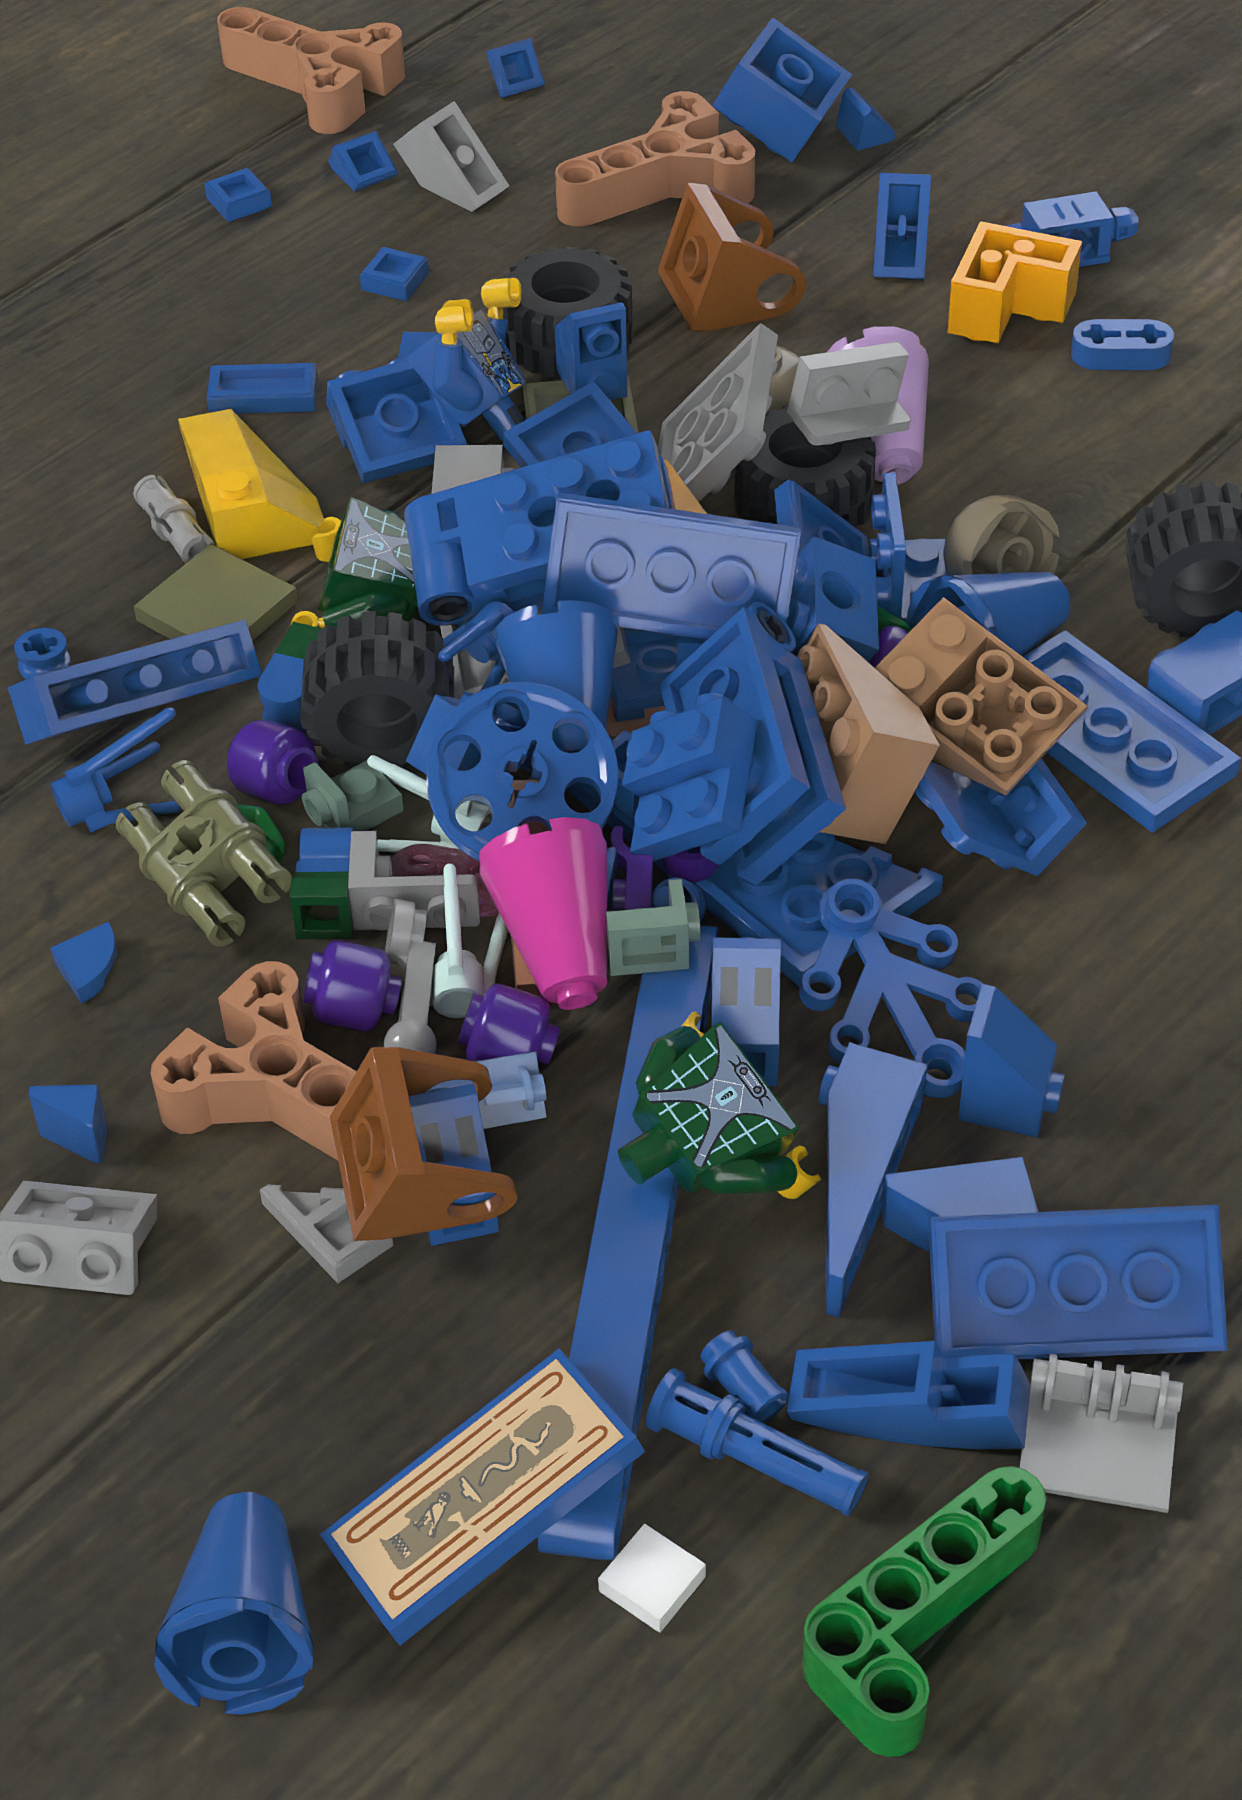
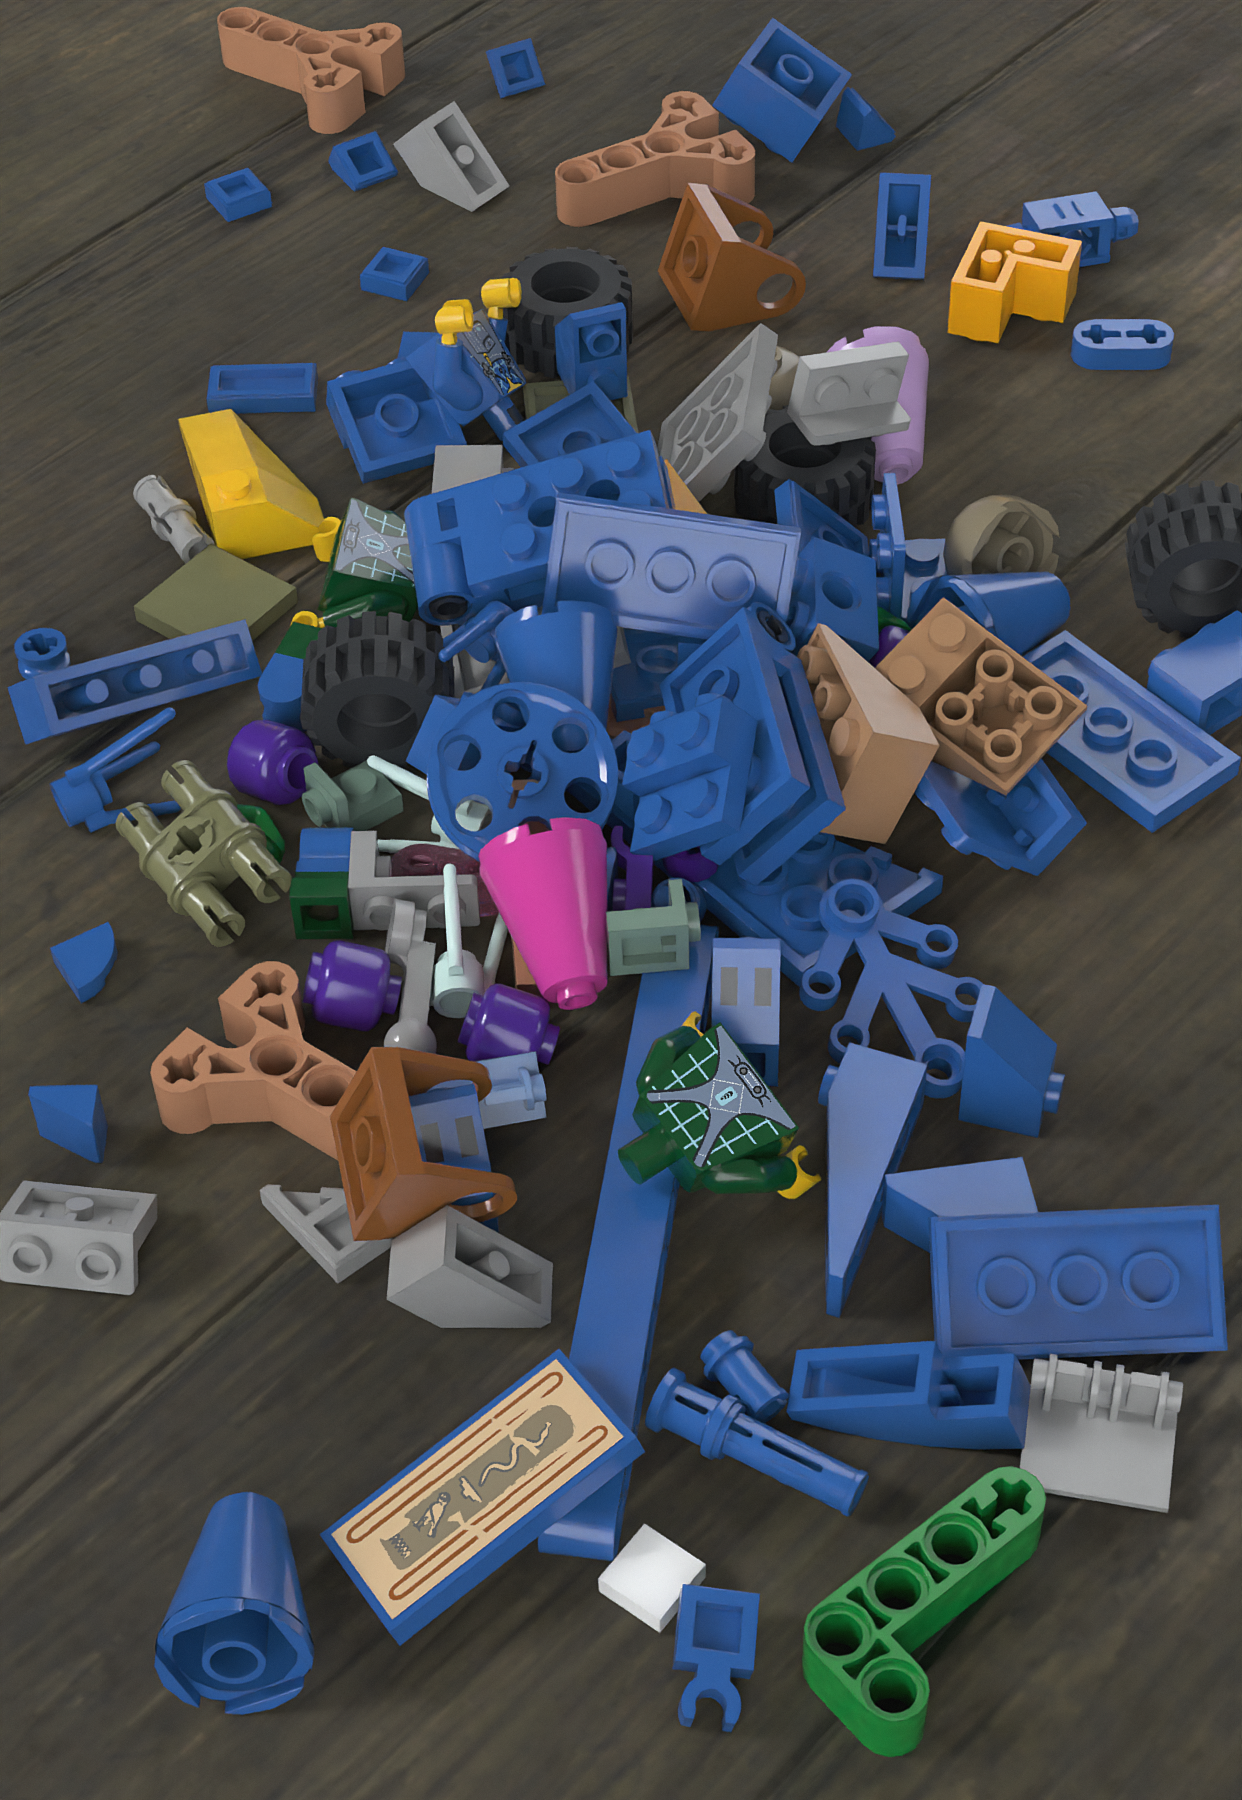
(468, 1275): none -> light grey slope
(716, 1642): none -> blue plate

